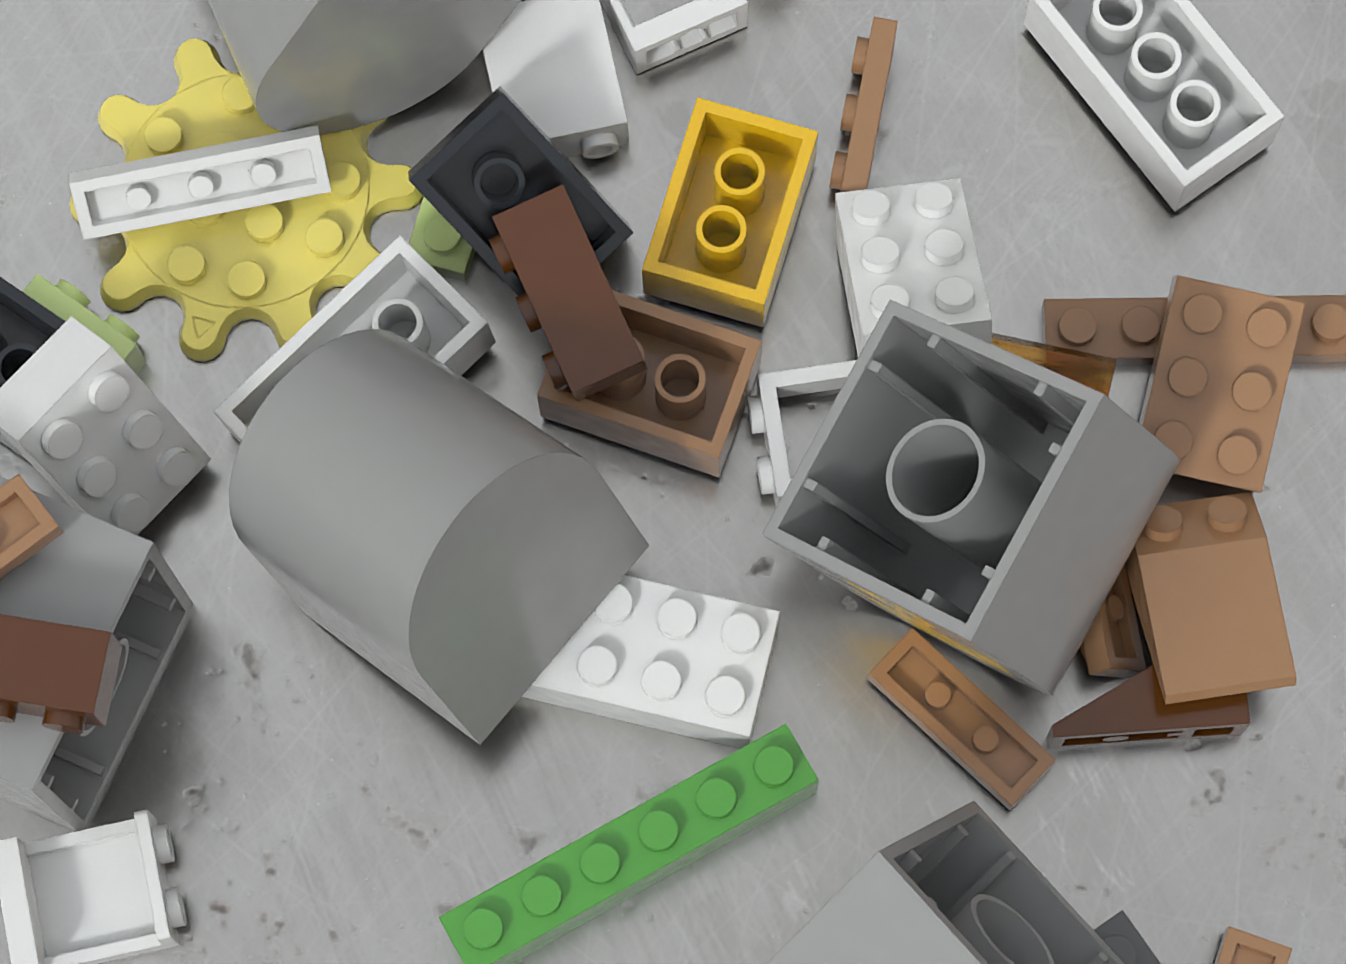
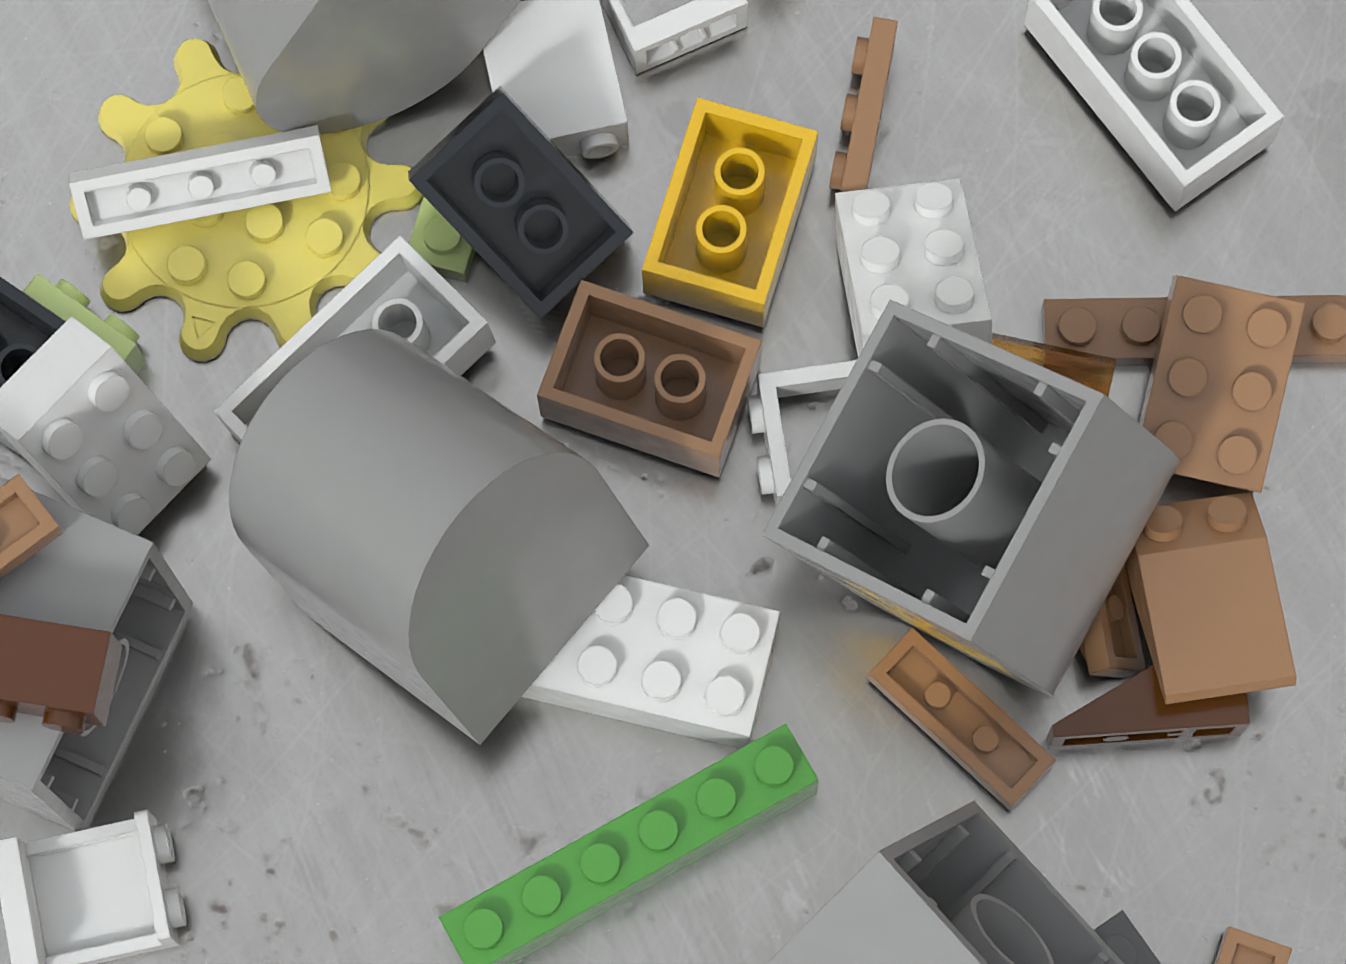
(566, 294): reddish brown brick -> none

